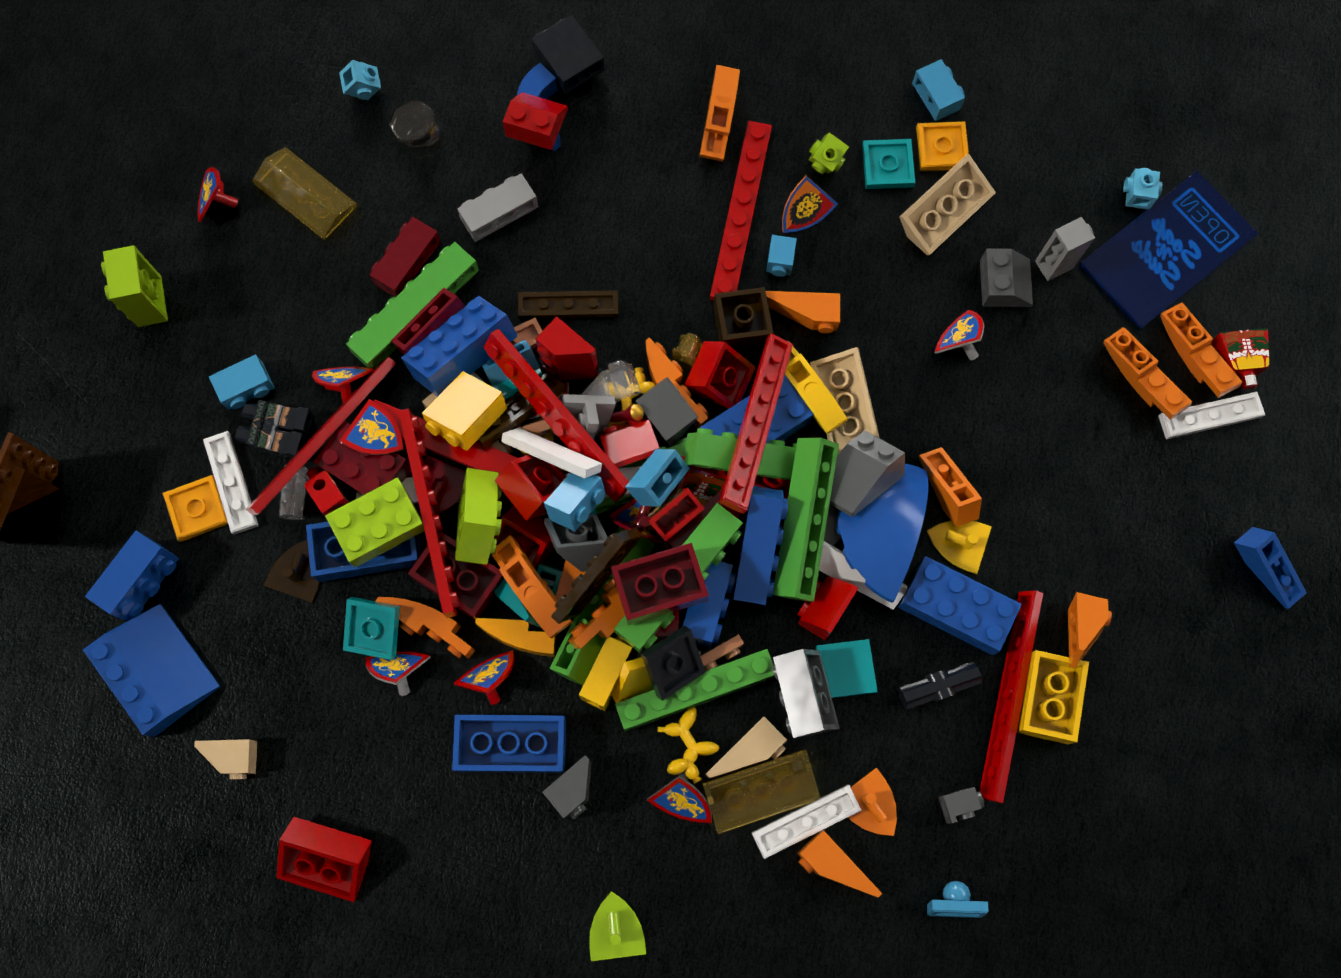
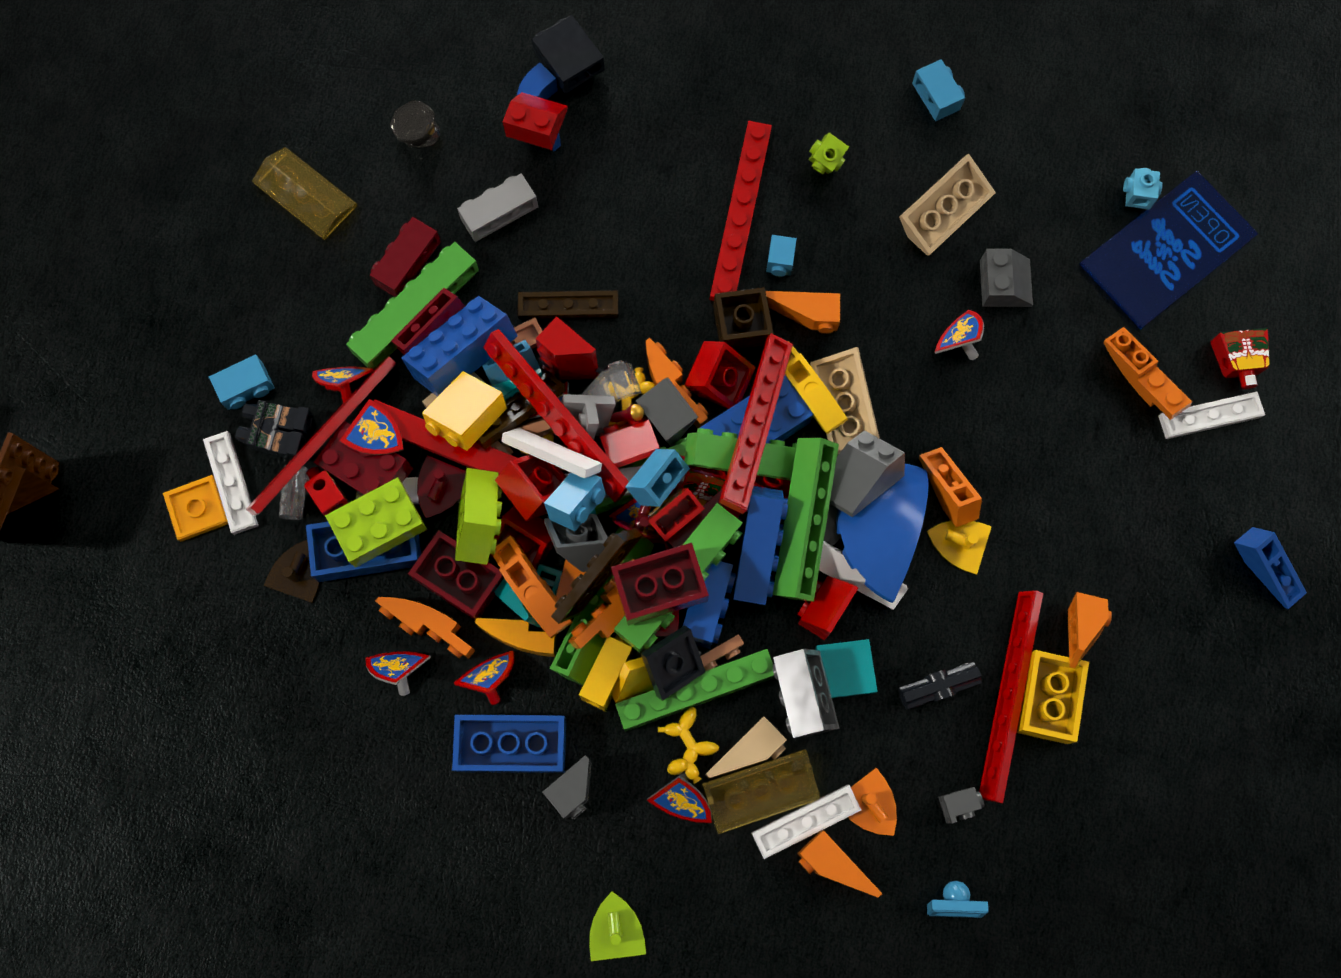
(132, 577): blue brick -> none
(134, 286): lime brick -> none
(151, 670): blue slope -> none
(213, 189): shield -> none
(230, 756): tan slope -> none
(323, 859): red slope -> none
(360, 80): medium azure brick -> none
(371, 628): teal tile -> none
(431, 522): red plate -> none
(687, 348): clear yellow brick -> none
(719, 113): orange slope -> none
(806, 206): shield -> none
(888, 164): teal tile -> none
(941, 145): light orange tile -> none
(959, 605): blue brick -> none
(1065, 248): light grey brick -> none
(1195, 349): orange slope -> none

